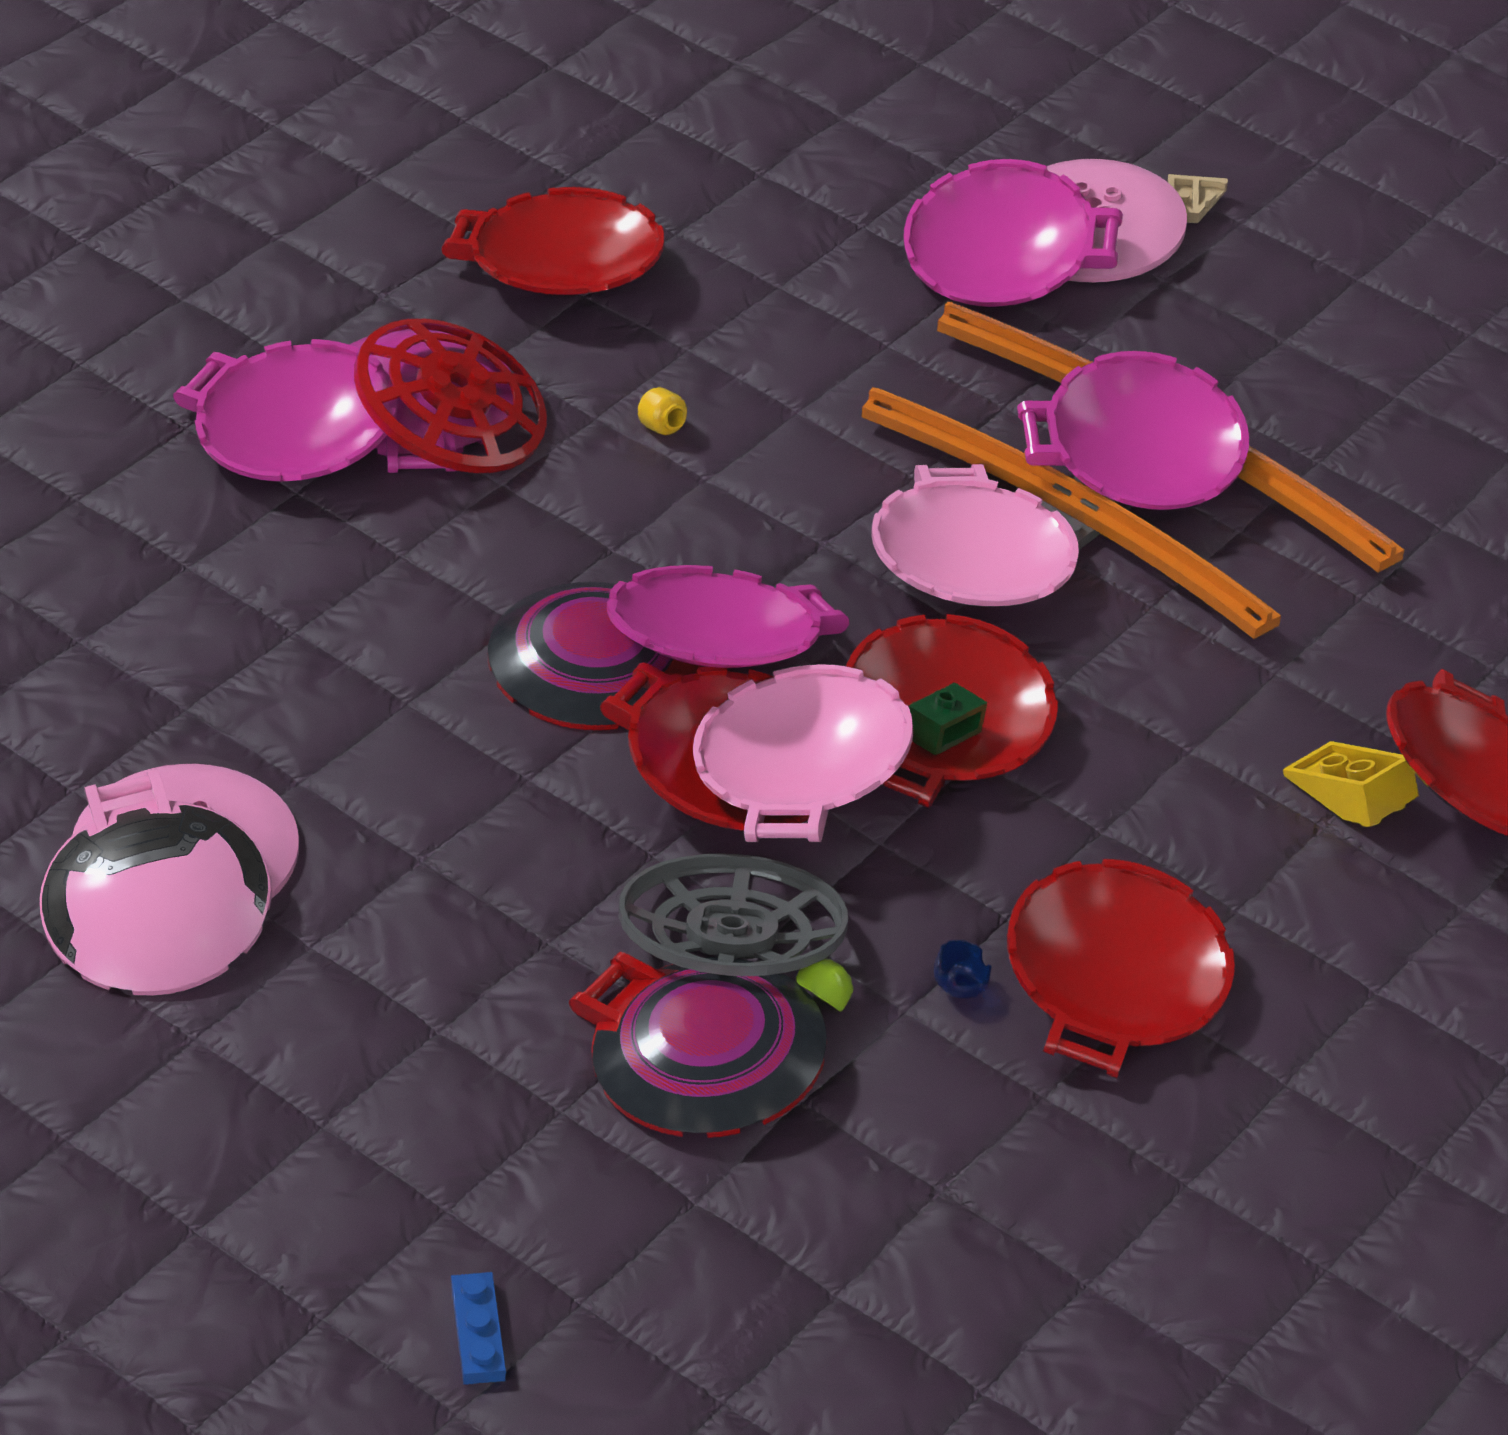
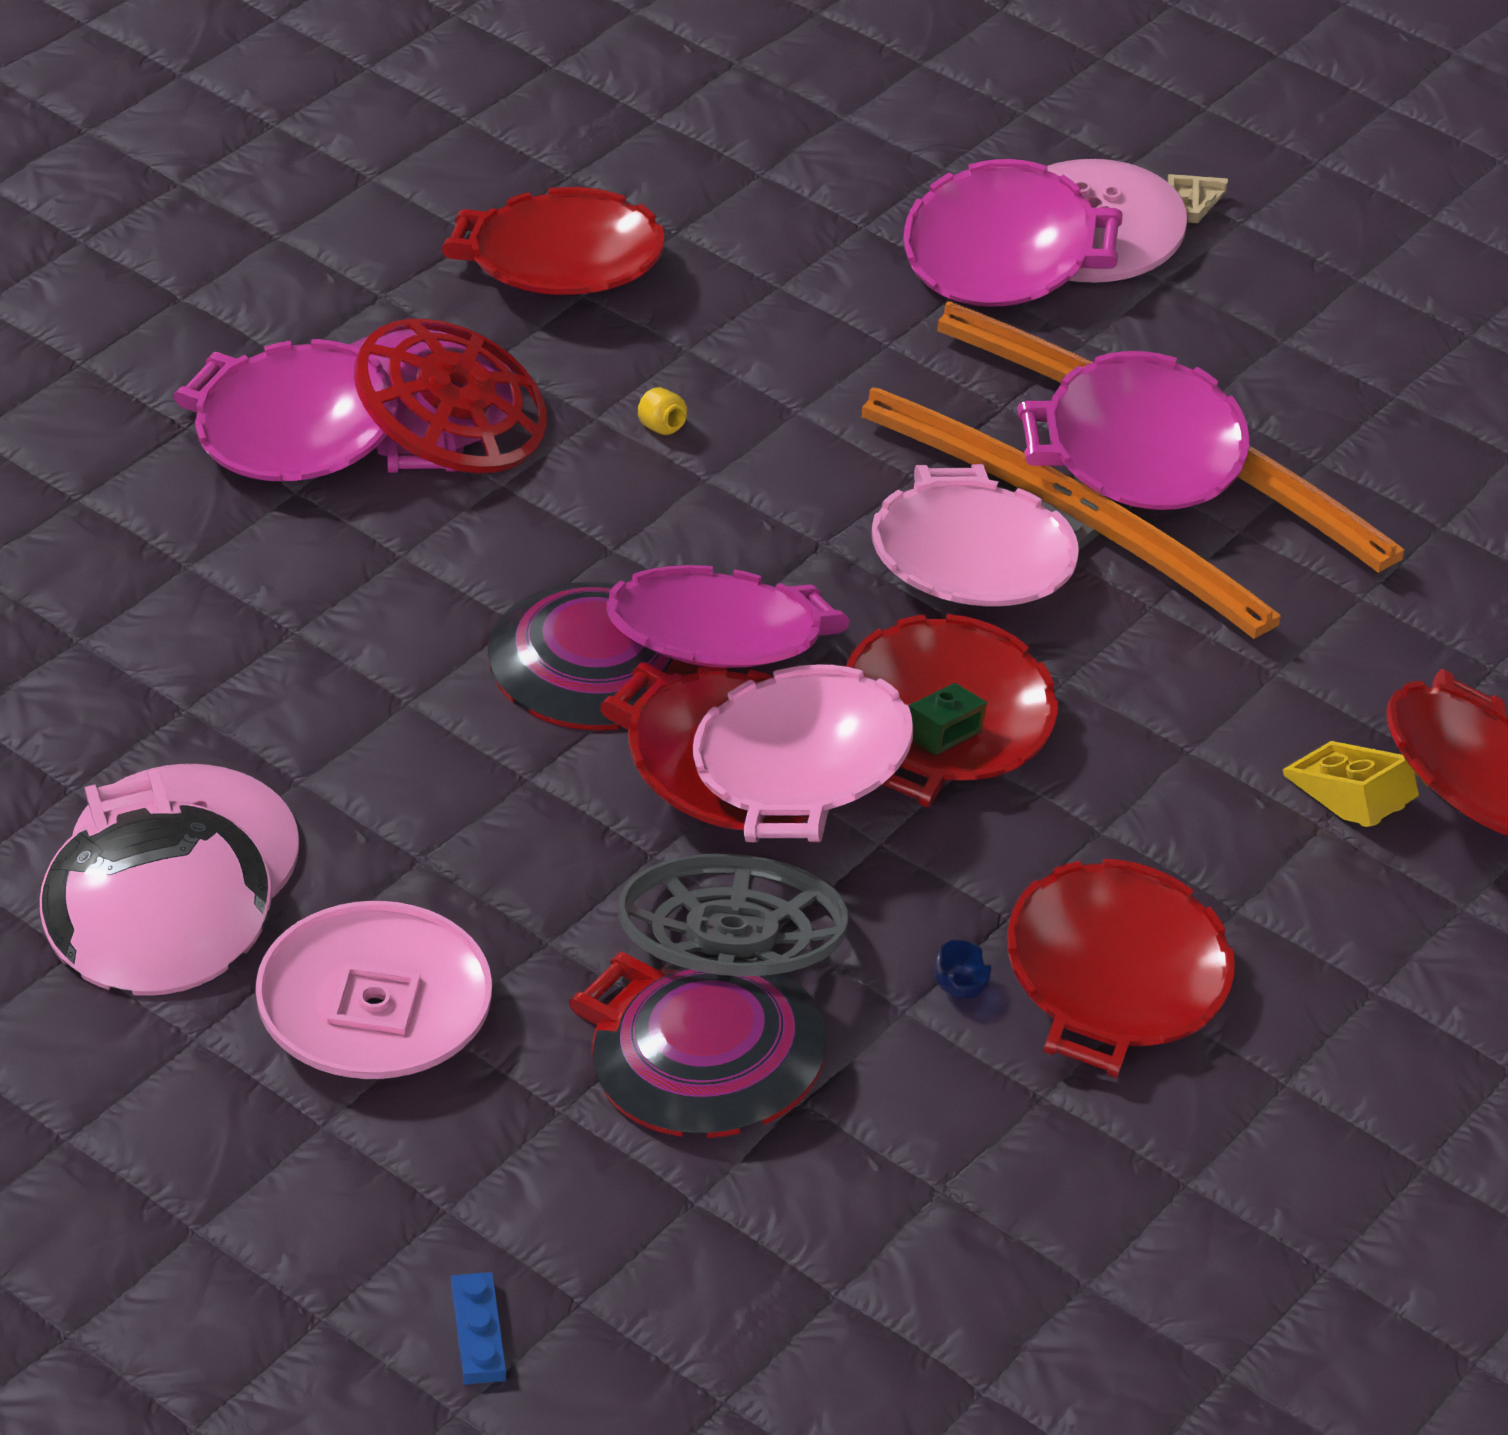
(335, 960): none -> bright pink dish
(828, 982): lime hair -> none

